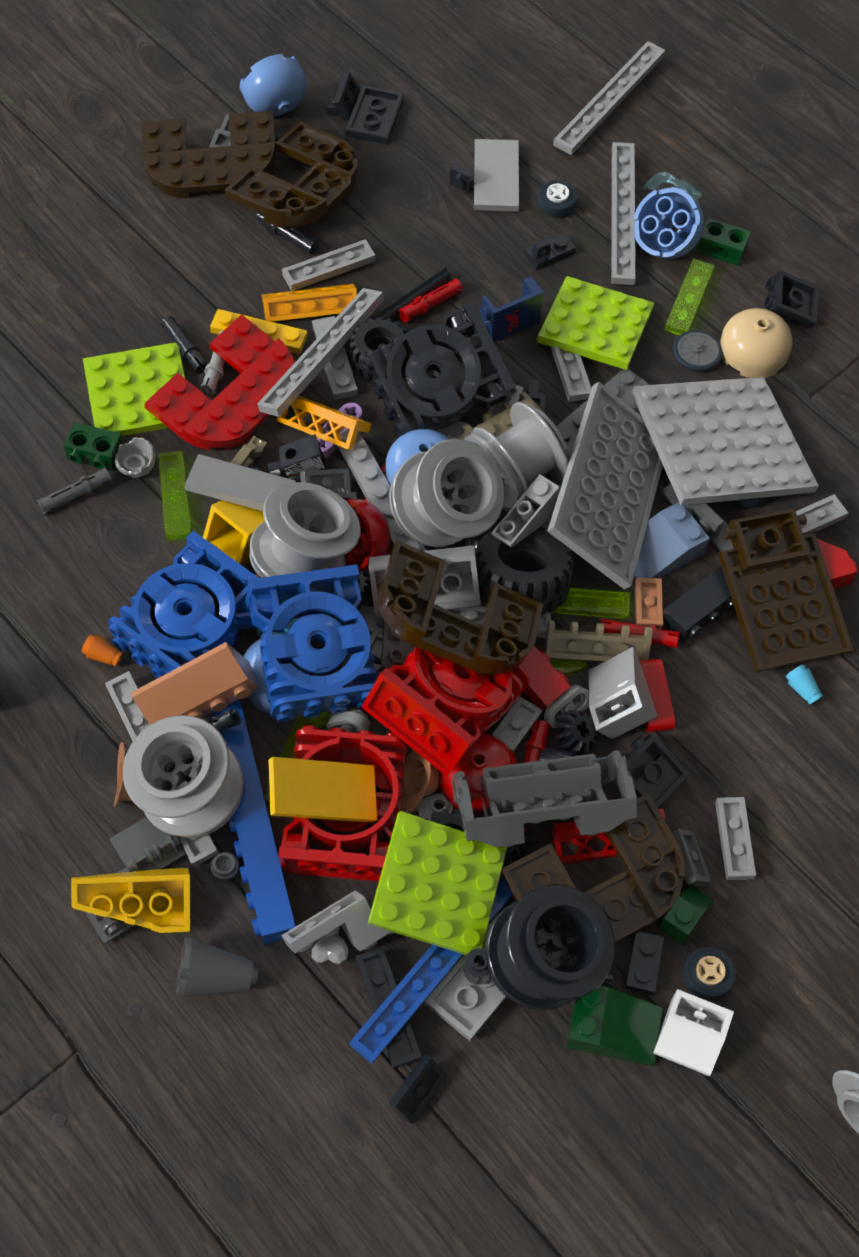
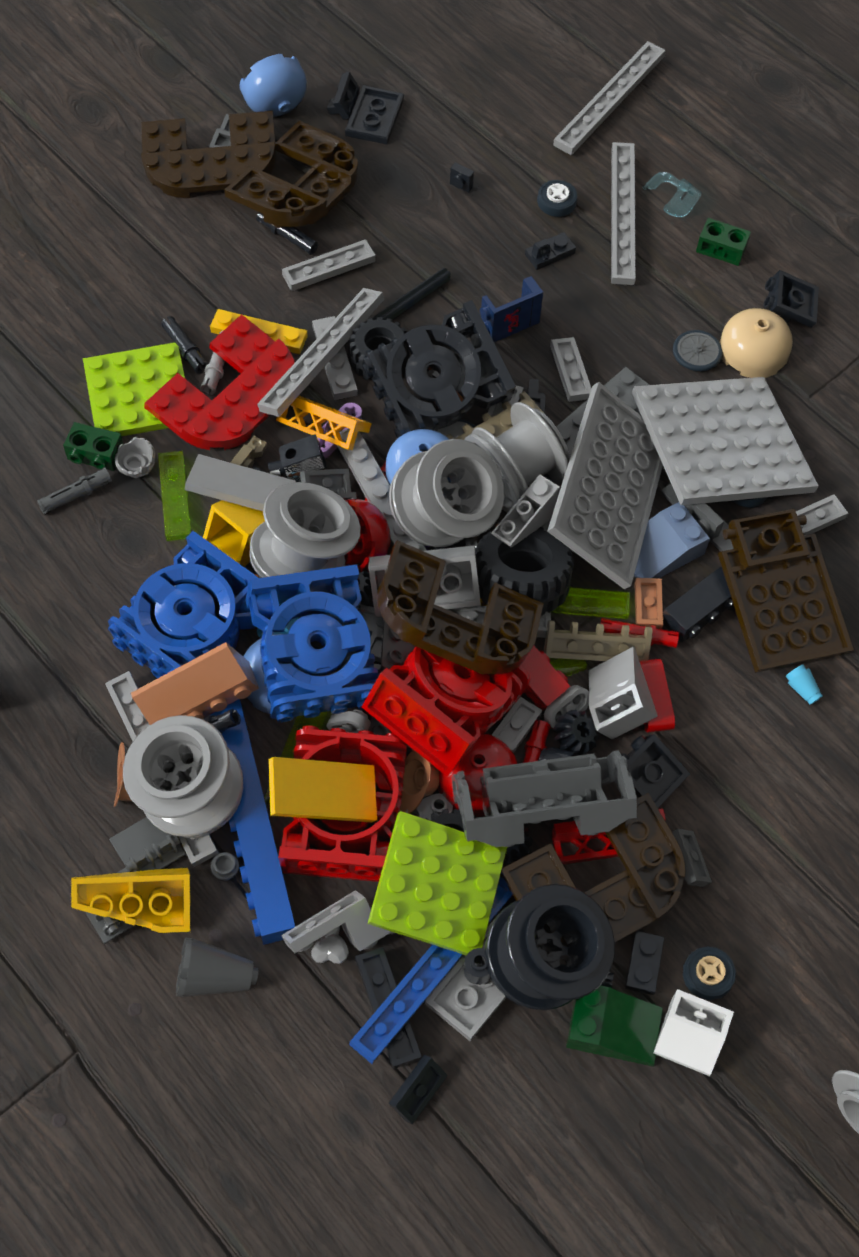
(101, 650): orange cone -> none
(307, 302): light orange fence -> none
(423, 304): red pin -> none
(496, 175): light grey tile -> none
(596, 322): lime plate -> none
(660, 215): medium blue cylinder -> none
(685, 914): dark green slope -> none
(689, 297): clear neon green tile -> none
(735, 838): light grey plate -> none
(838, 564): red slope -> none

